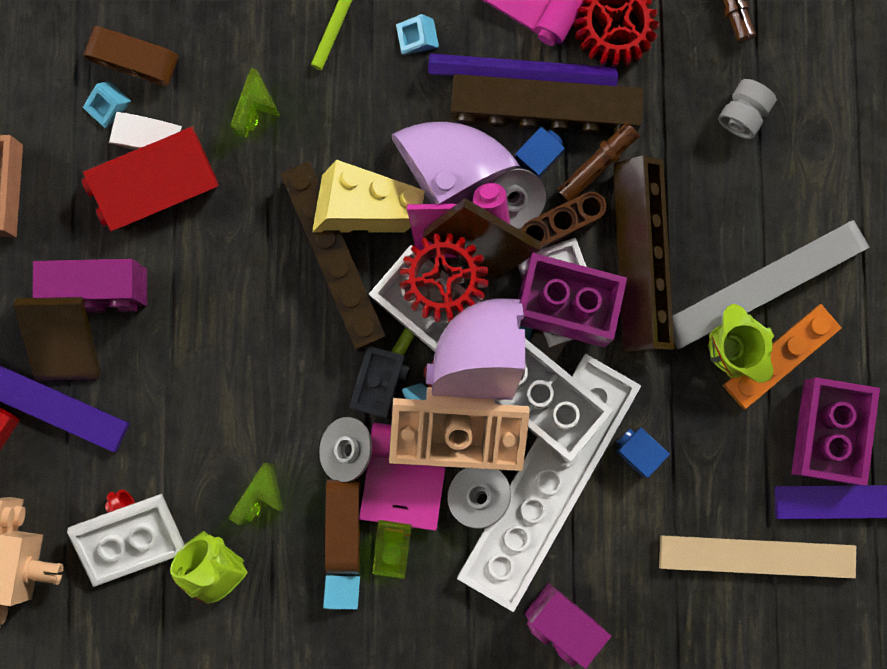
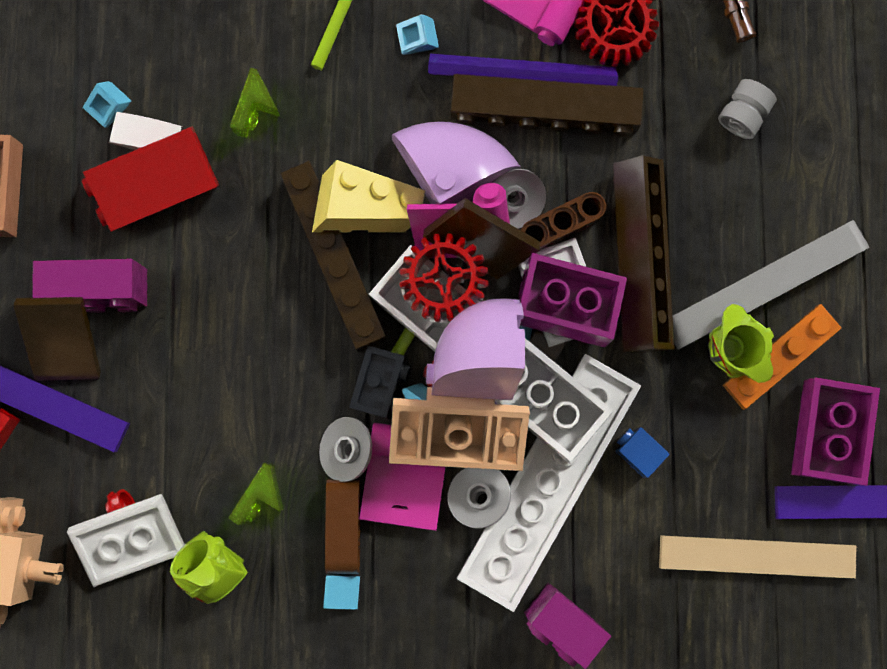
(131, 56): reddish brown beam -> none
(391, 549): clear neon green slope -> none
(540, 152): blue brick -> none
(599, 161): reddish brown pin -> none

